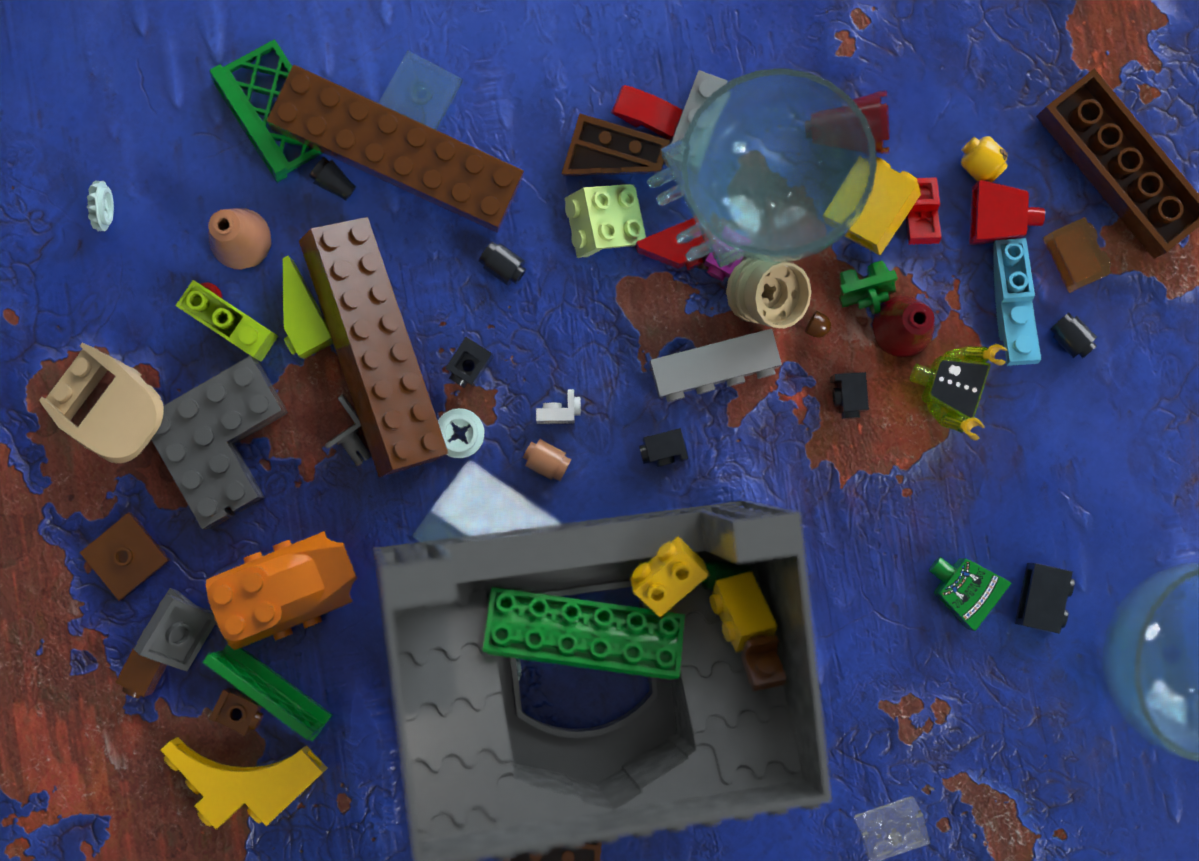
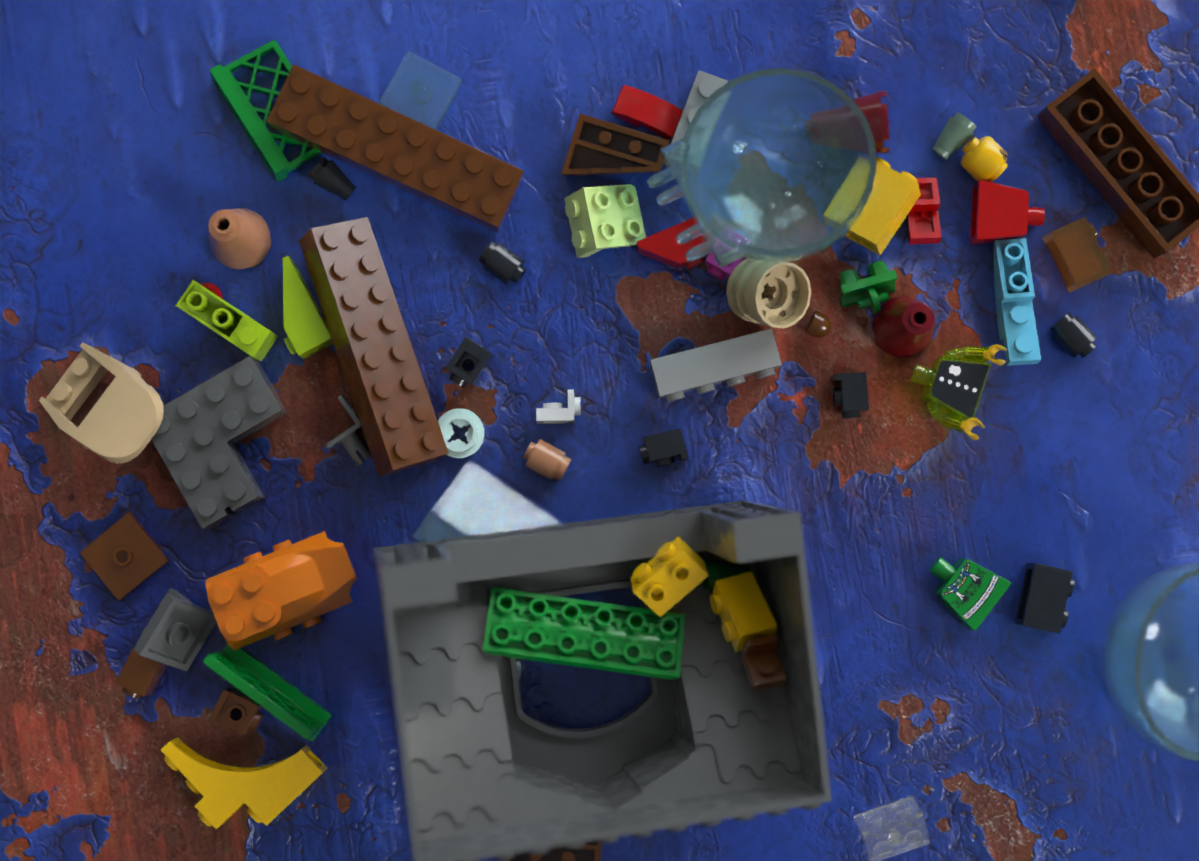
(100, 205): light aqua gear -> none
(954, 135): none -> sand green cone

